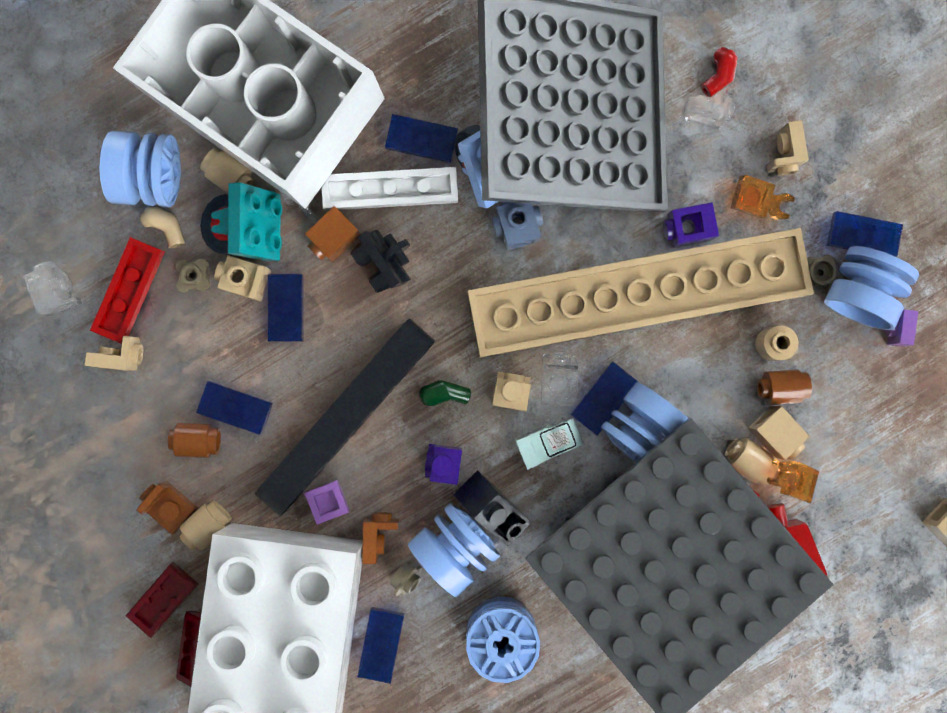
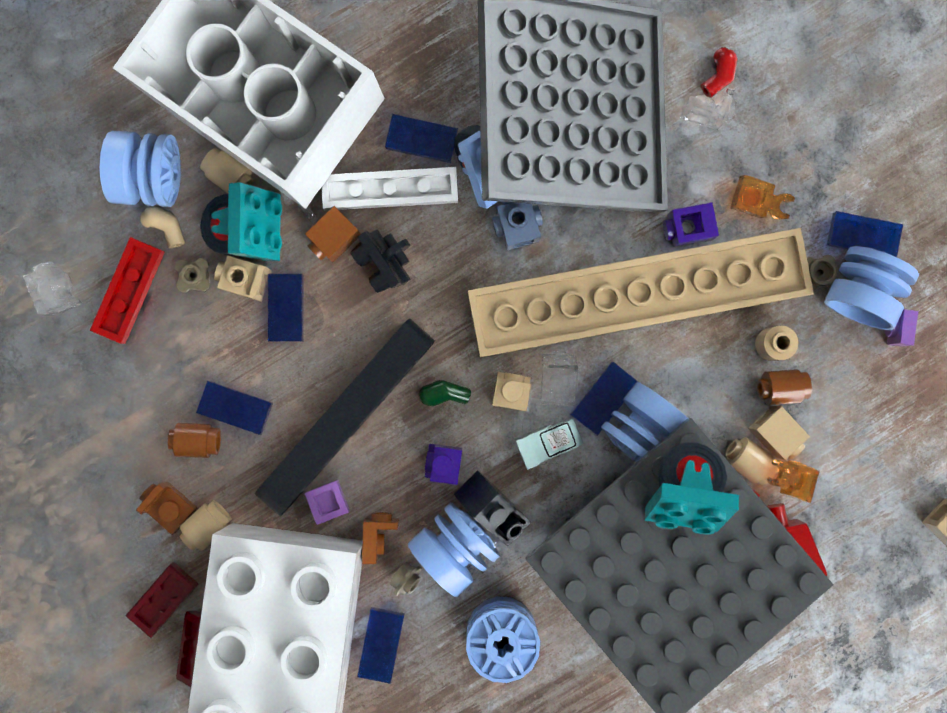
(110, 357): tan bracket -> none
(692, 491): none -> teal plate
(793, 146): tan bracket -> none

